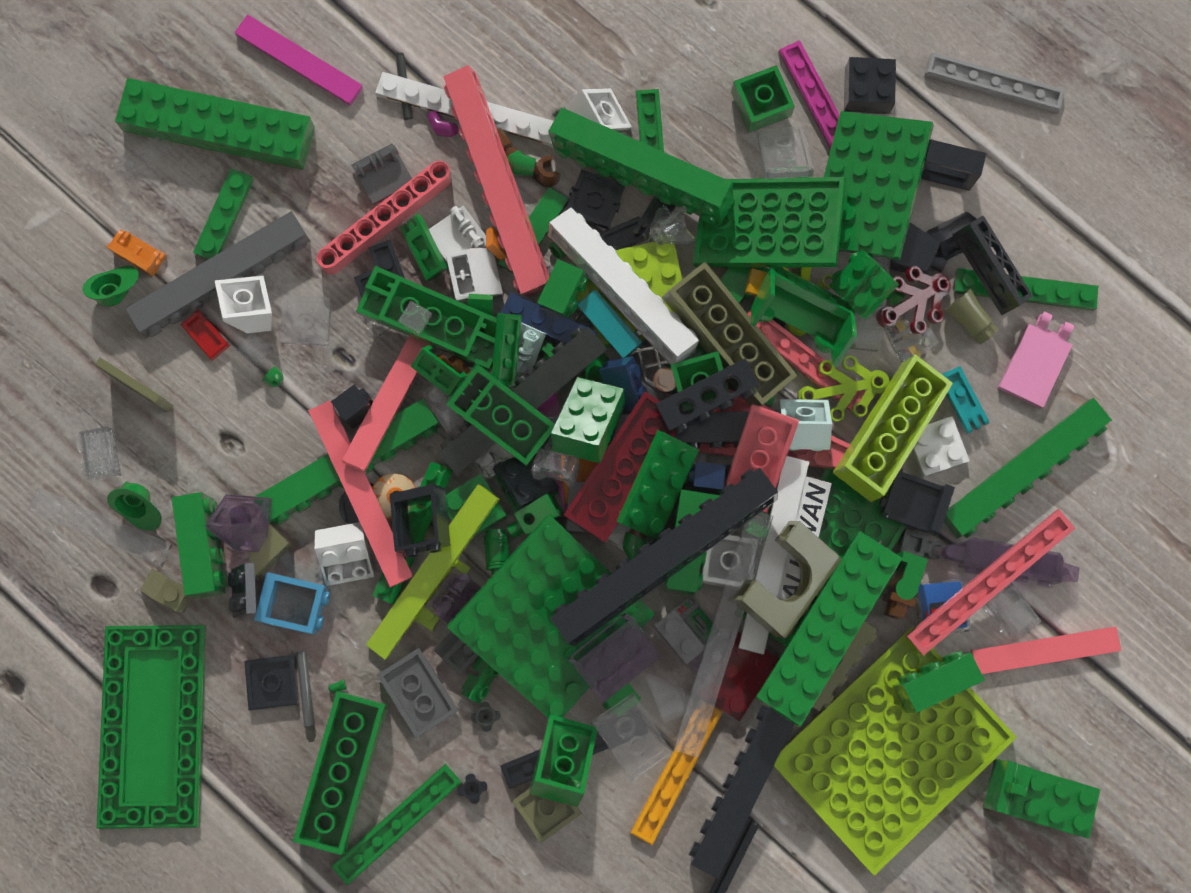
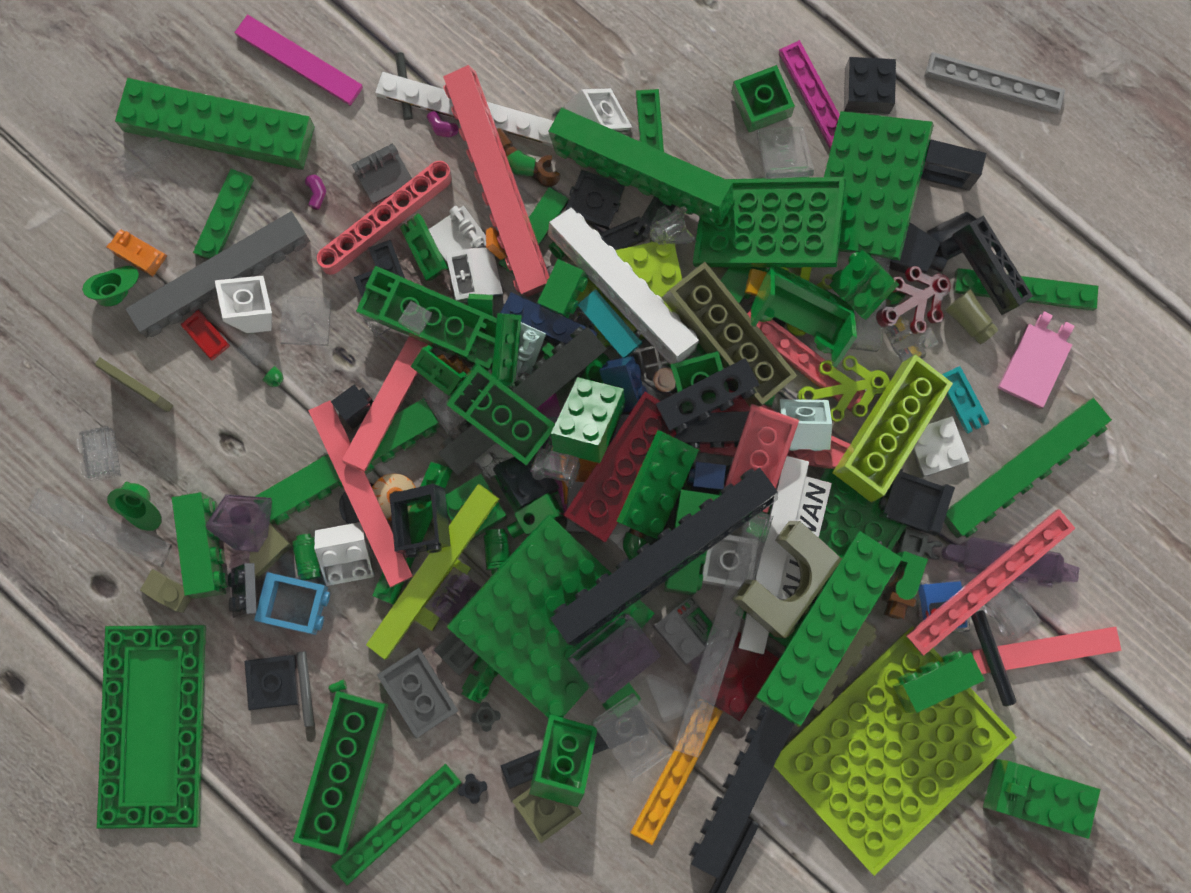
(306, 557): none -> green head
(318, 189): none -> magenta arm
(993, 658): none -> black axle

